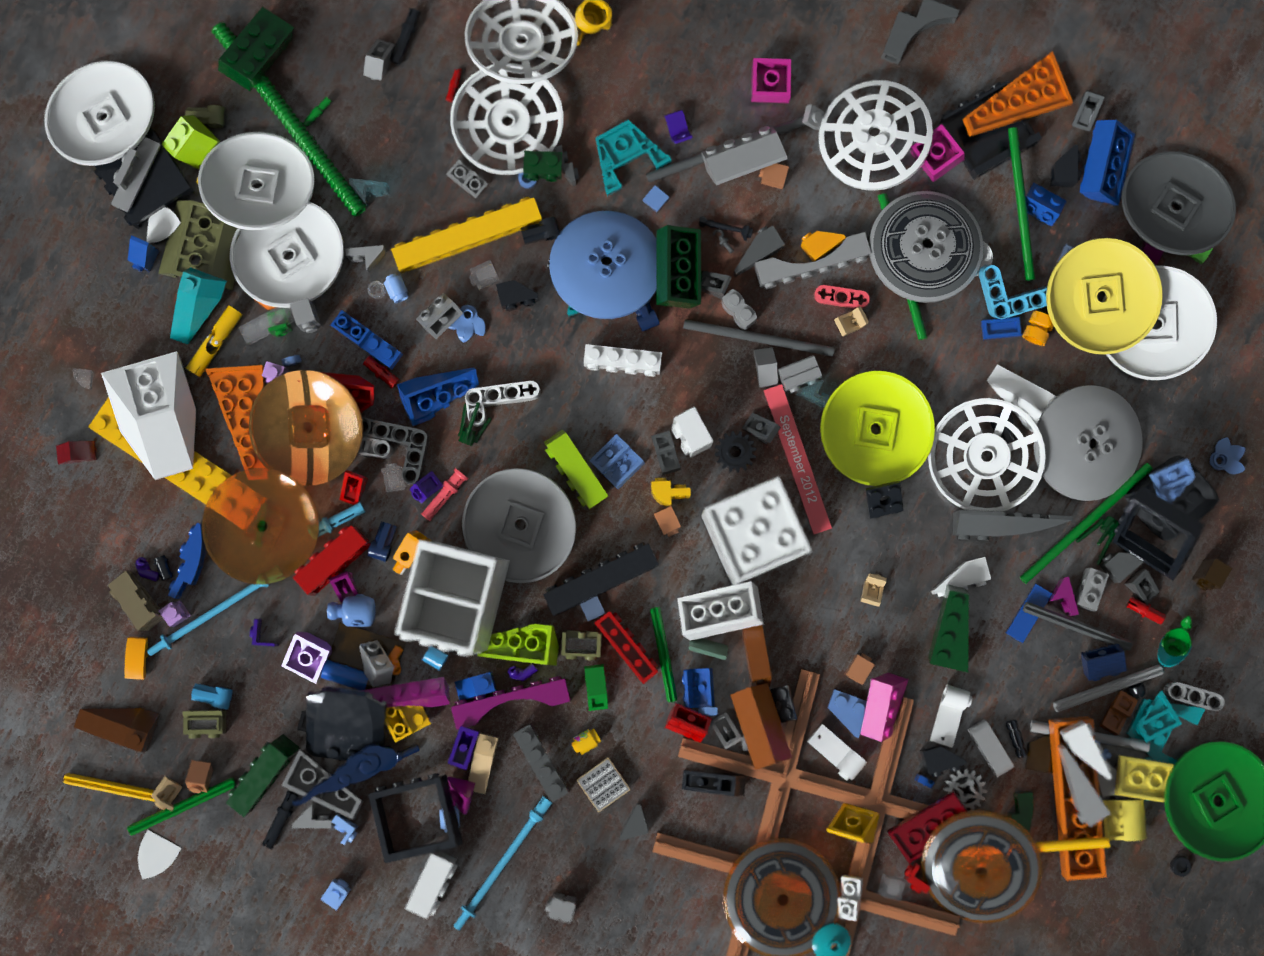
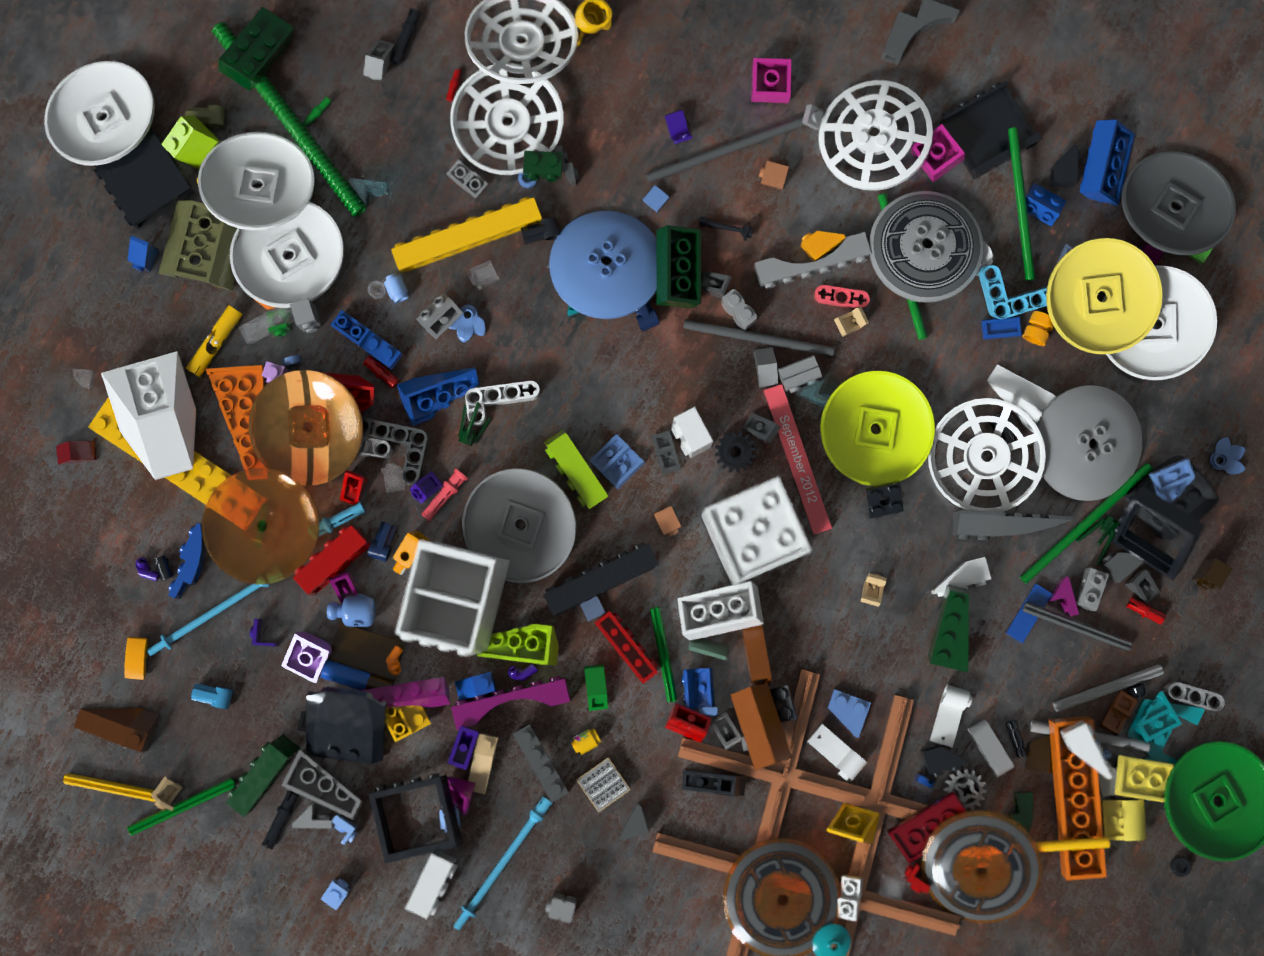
(133, 173): light grey bracket -> none
(135, 601): dark tan wedge -> none
(155, 855): white sticker -> none
(161, 225): white sticker -> none
(174, 613): lavender brick -> none
(195, 300): teal wedge -> none
(199, 776): nougat brick -> none
(204, 722): olive window -> none
(359, 768): dark blue piece -> none
(371, 254): light grey slope -> none
(376, 663): light grey slope -> none
(435, 657): dark azure piece -> none
(515, 294): black slope -> none
(581, 643): olive window -> none
(622, 146): teal wing -> none
(622, 359): white brick -> none
(663, 492): yellow brick -> none
(724, 241): dark grey hand -> none
(743, 155): light grey slope -> none
(763, 246): dark grey slope -> none
(859, 668): nougat brick -> none
(883, 706): wedge -> none
(1029, 95): orange wing -> none
(1085, 799): light grey slope -> none
(1087, 110): dark grey slope -> none
(1103, 662): dark blue brick -> none
(1175, 644): green hair -> none

